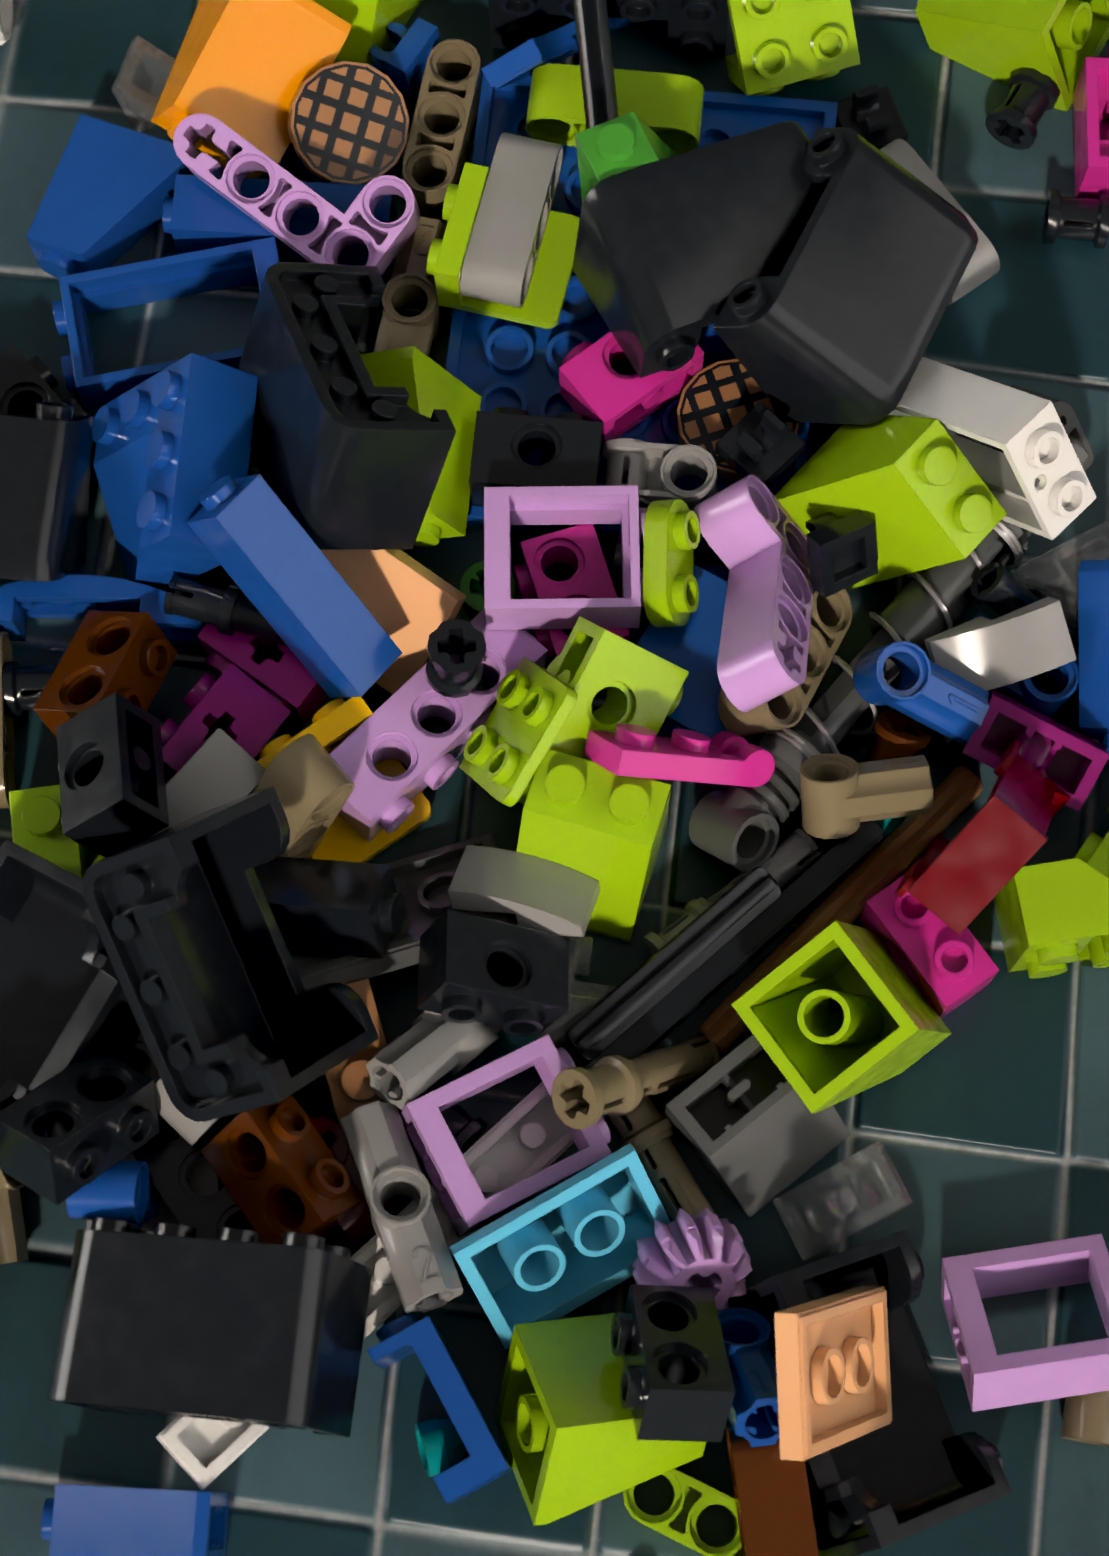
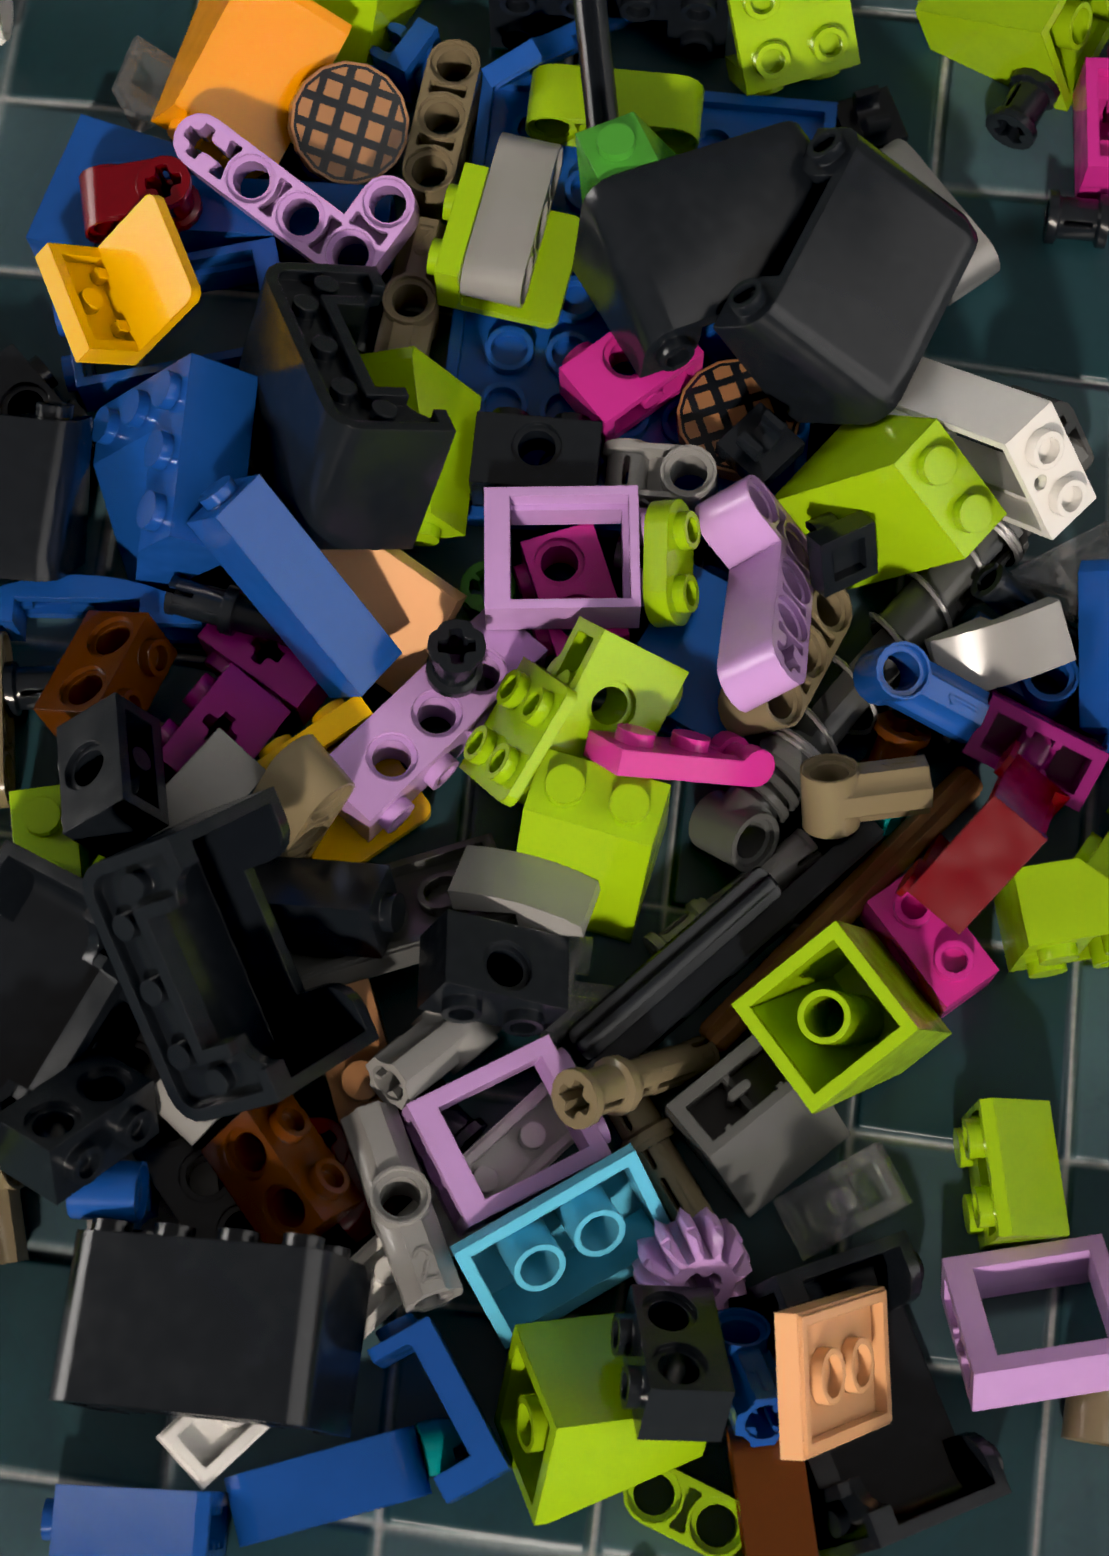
(115, 189): none -> dark red piece
(125, 291): none -> yellow bracket
(327, 1486): none -> blue beam
(1011, 1173): none -> lime slope

